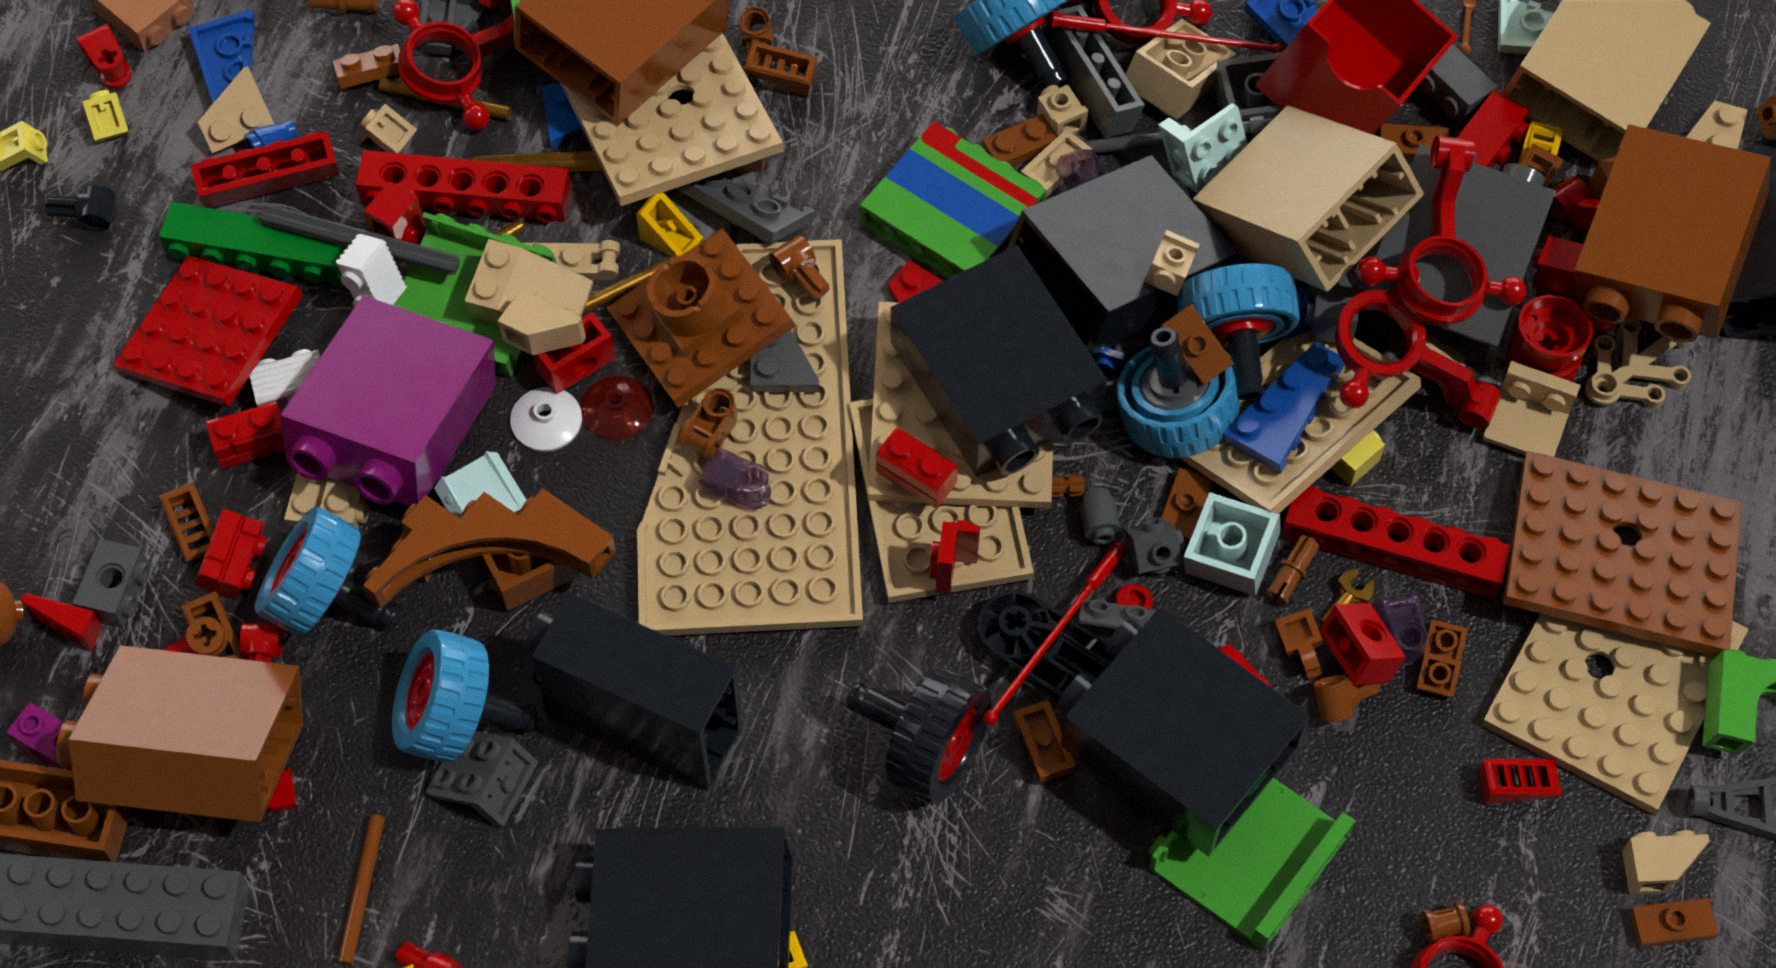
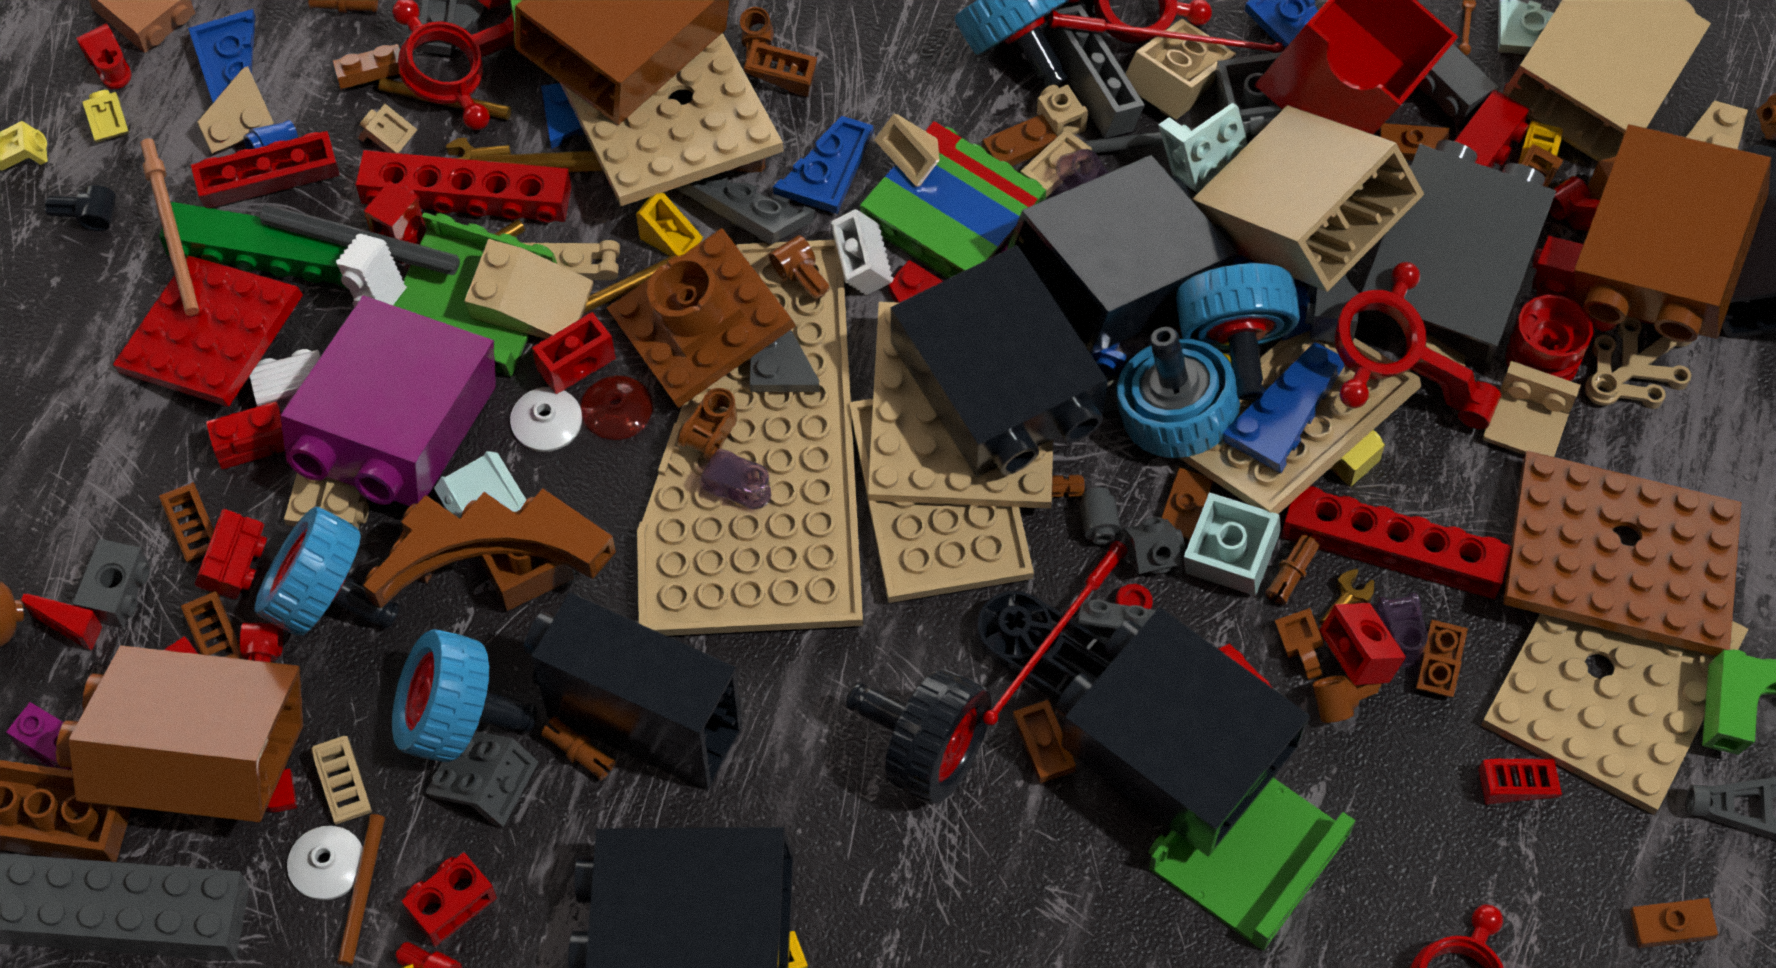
(155, 173): none -> nougat bar
(209, 643): dark orange wheel -> none
(330, 878): none -> white dish
(332, 757): none -> tan slope
(456, 905): none -> red brick
(461, 146): none -> pearl gold bar
(539, 326): tan slope -> none
(578, 748): none -> dark orange pin
(829, 168): none -> blue wing
(861, 252): none -> white brick
(909, 148): none -> tan slope
(916, 468): red brick -> none
(957, 543): red bracket -> none
(1171, 263): tan brick -> none
(1199, 344): dark orange plate -> none
(1445, 922): dark orange bush -> none
(1453, 158): red piece -> none
(1658, 862): tan slope -> none

